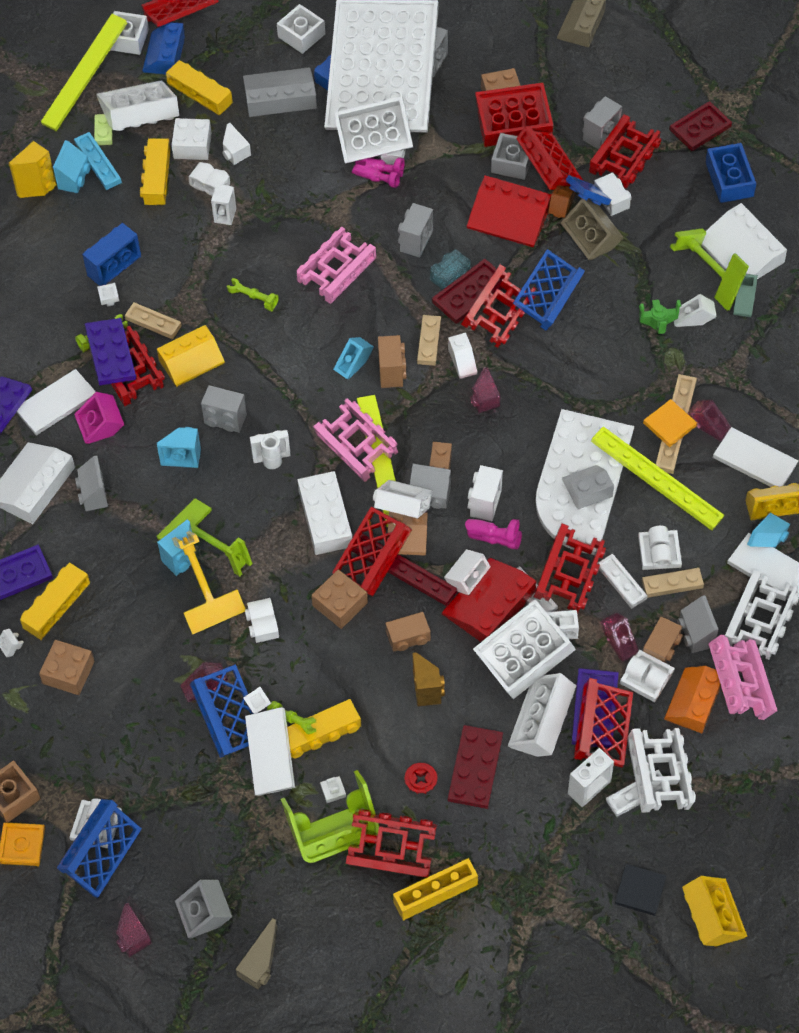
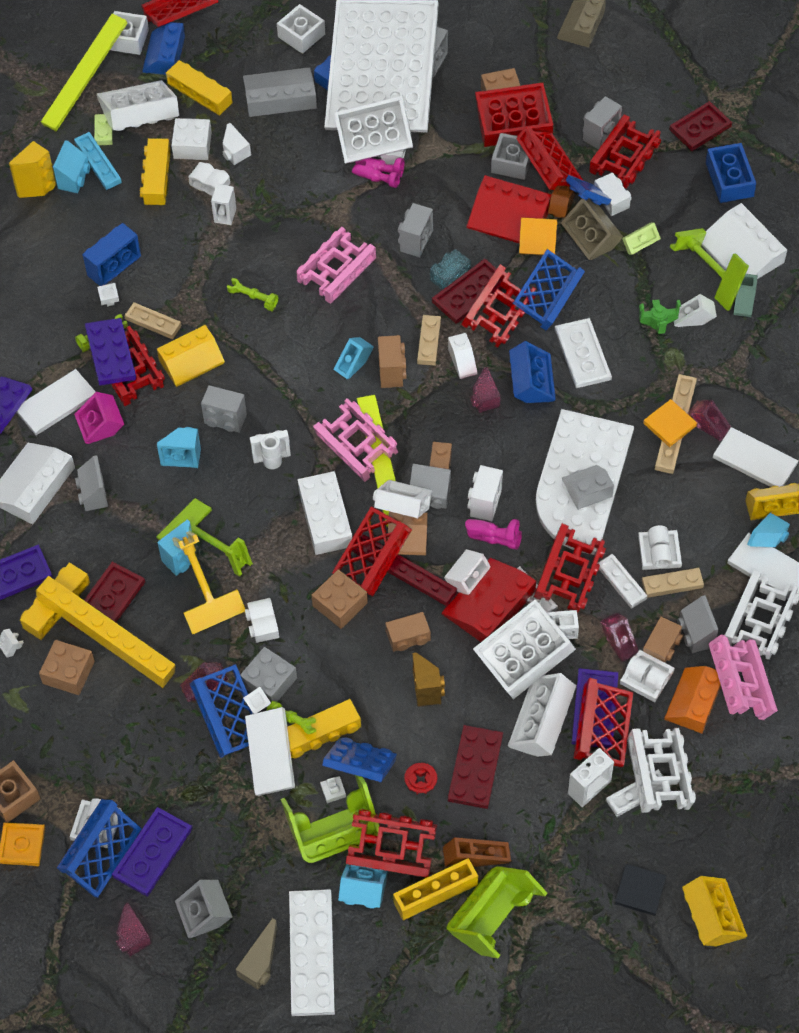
(105, 631): none -> yellow brick
(114, 591): none -> dark red plate
(152, 851): none -> dark purple plate
(269, 673): none -> light grey brick
(311, 953): none -> white plate
(360, 759): none -> blue plate
(362, 886): none -> medium azure slope
(478, 851): none -> dark orange slope
(490, 905): none -> lime windscreen
(532, 374): none -> blue slope
(537, 236): none -> light orange tile
(583, 353): none -> white tile
(641, 238): none -> yellowish green plate
(657, 478): neon yellow tile -> none

